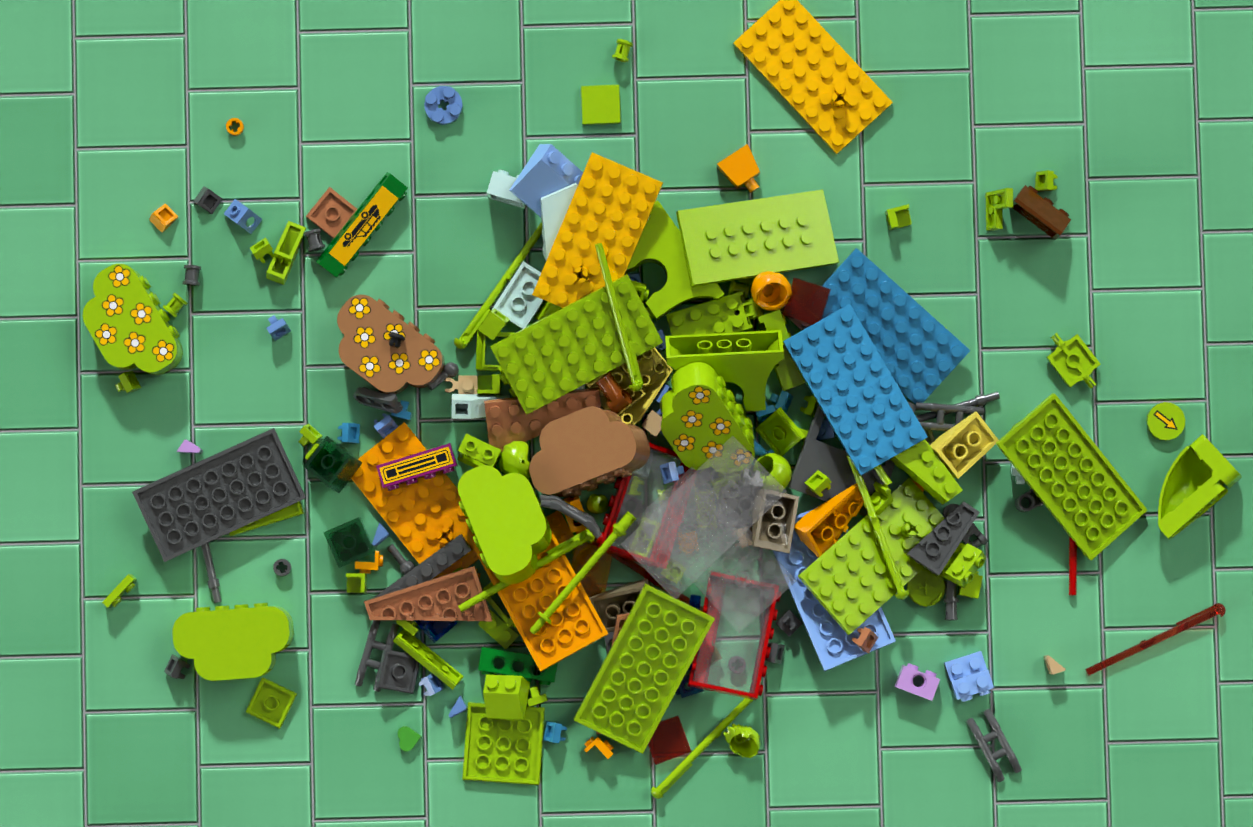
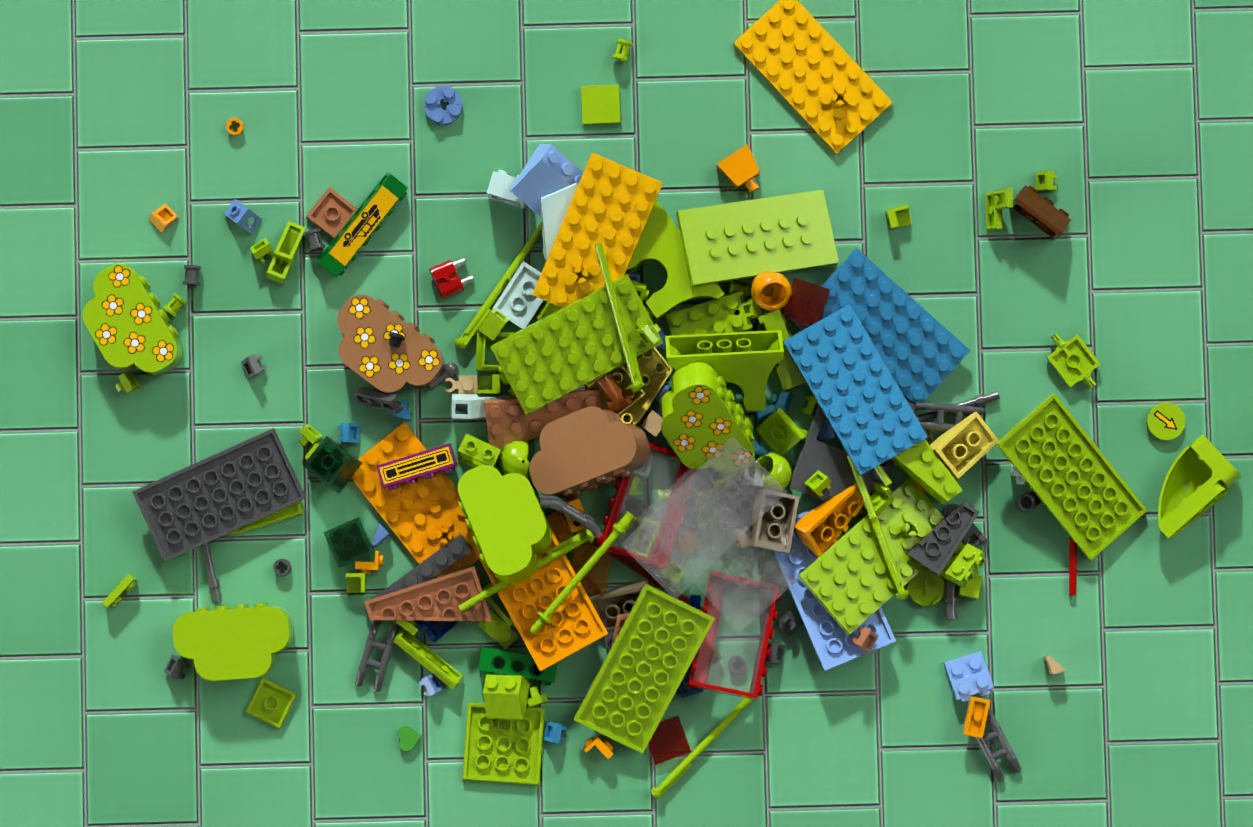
(189, 447): lavender slope -> none
(207, 200): dark grey slope -> none
(252, 367): none -> dark grey tile
(277, 328): medium blue tile -> none
(385, 426): medium blue tile -> none
(397, 671): dark grey tile -> none
(405, 566): dark grey bar -> none
(447, 278): none -> red piece
(459, 707): medium blue slope -> none
(597, 503): lime piece -> none
(648, 334): none -> lime tile
(670, 472): medium blue tile -> none
(743, 740): lime hair -> none
(905, 681): lavender brick -> none
(976, 717): none -> light orange plate
(1217, 609): clear red bar -> none

